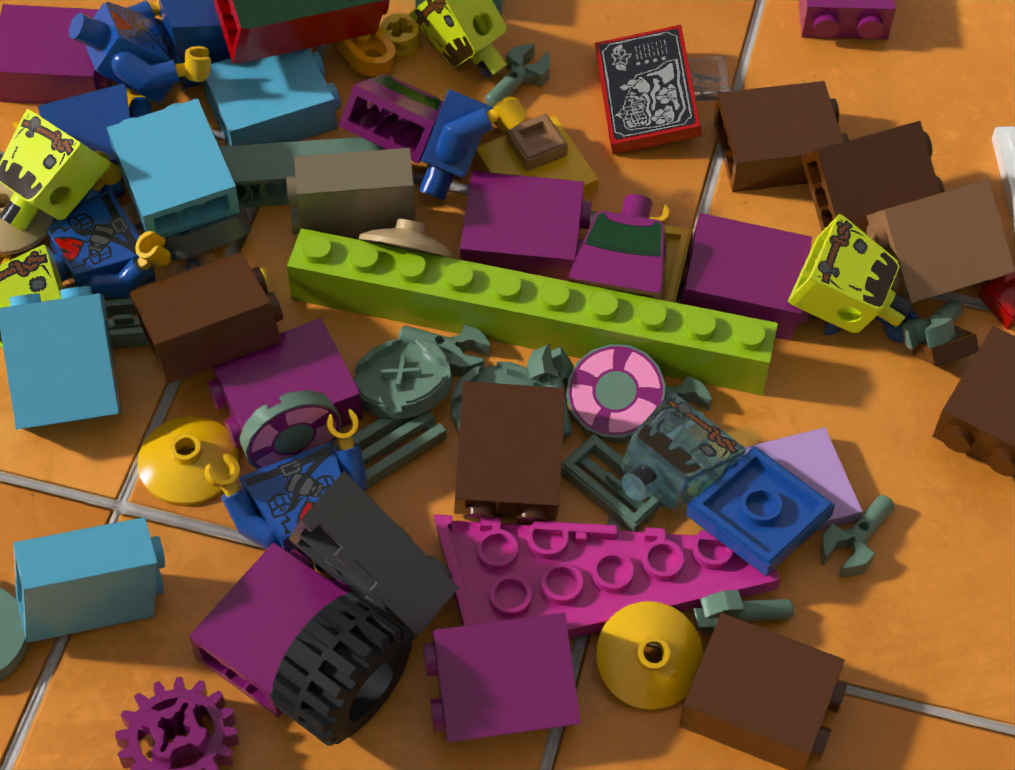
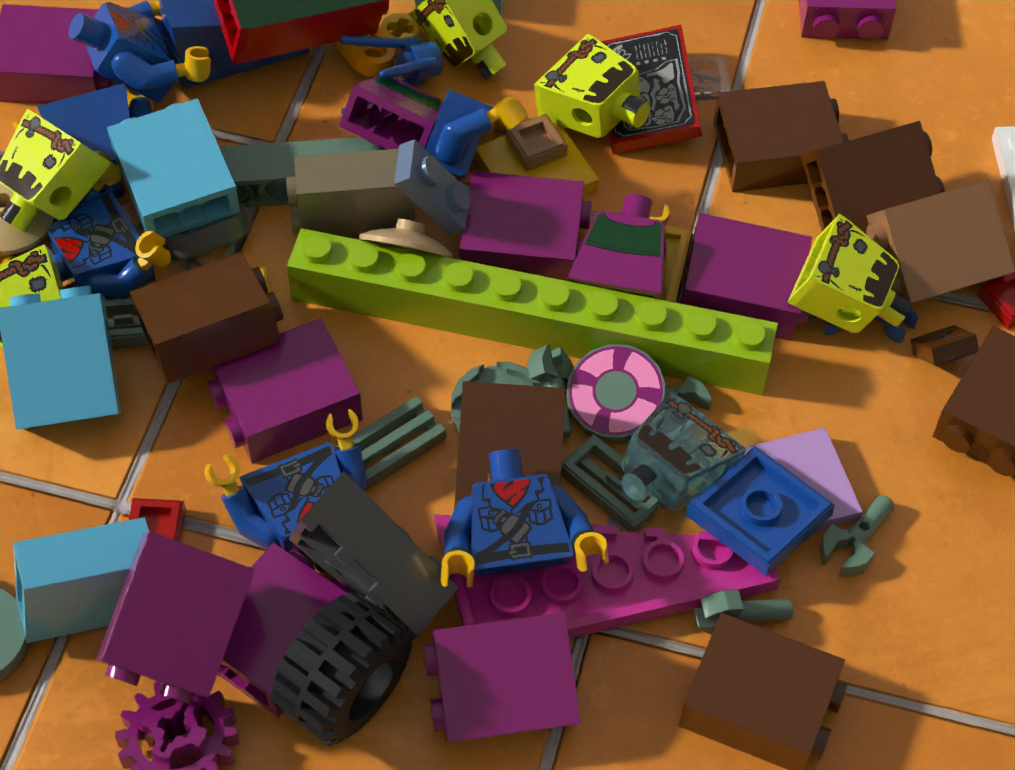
(162, 516): none -> red tile
(174, 617): none -> magenta brick
(180, 477): yellow dish -> none
(272, 98): medium azure brick -> none
(288, 428): tile -> none
(403, 378): sand green tile -> none
(414, 63): none -> blue plant
(432, 187): none -> sand blue plate
(468, 340): sand green bar -> none
(516, 525): none -> torso
(519, 74): sand green bar -> none
(591, 90): none -> neon yellow torso
(623, 662): yellow dish -> none
(936, 329): sand green bar -> none

